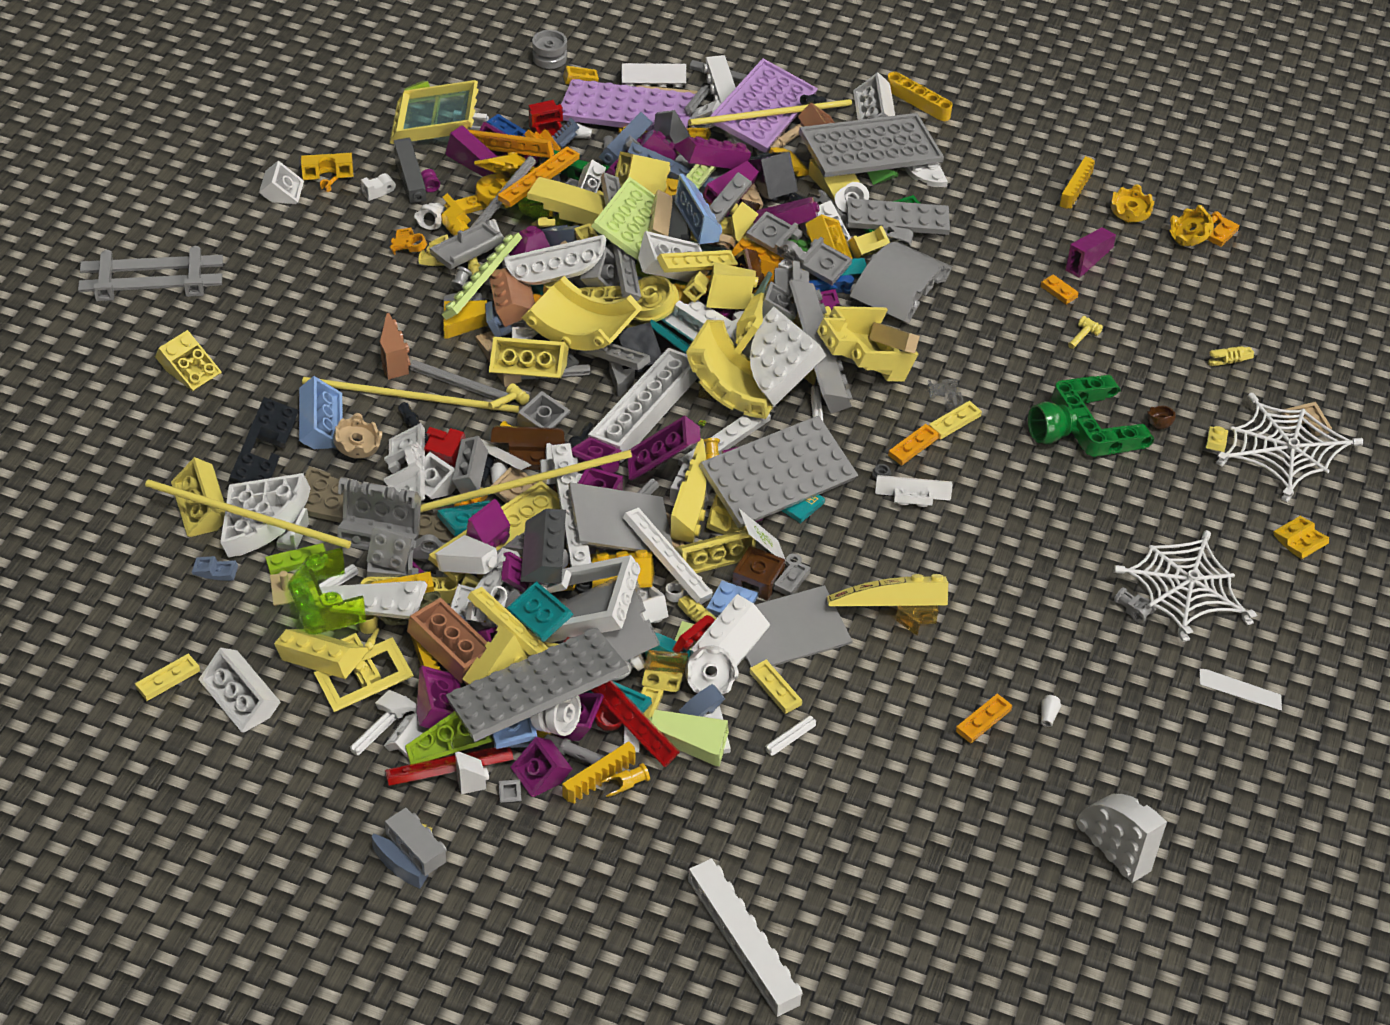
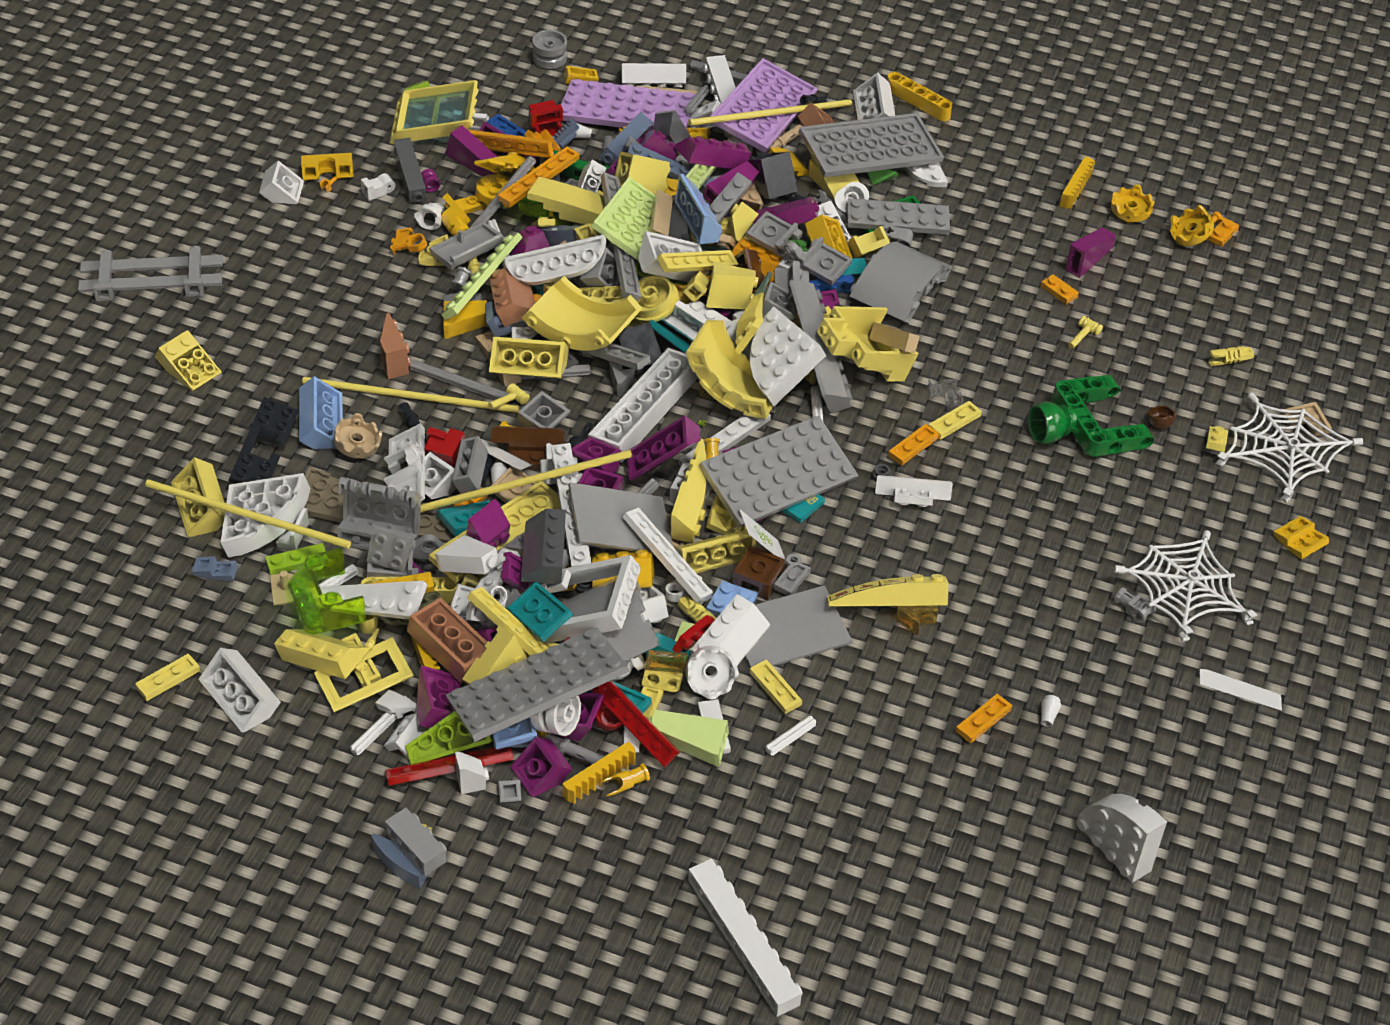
(703, 702): sand blue slope -> none

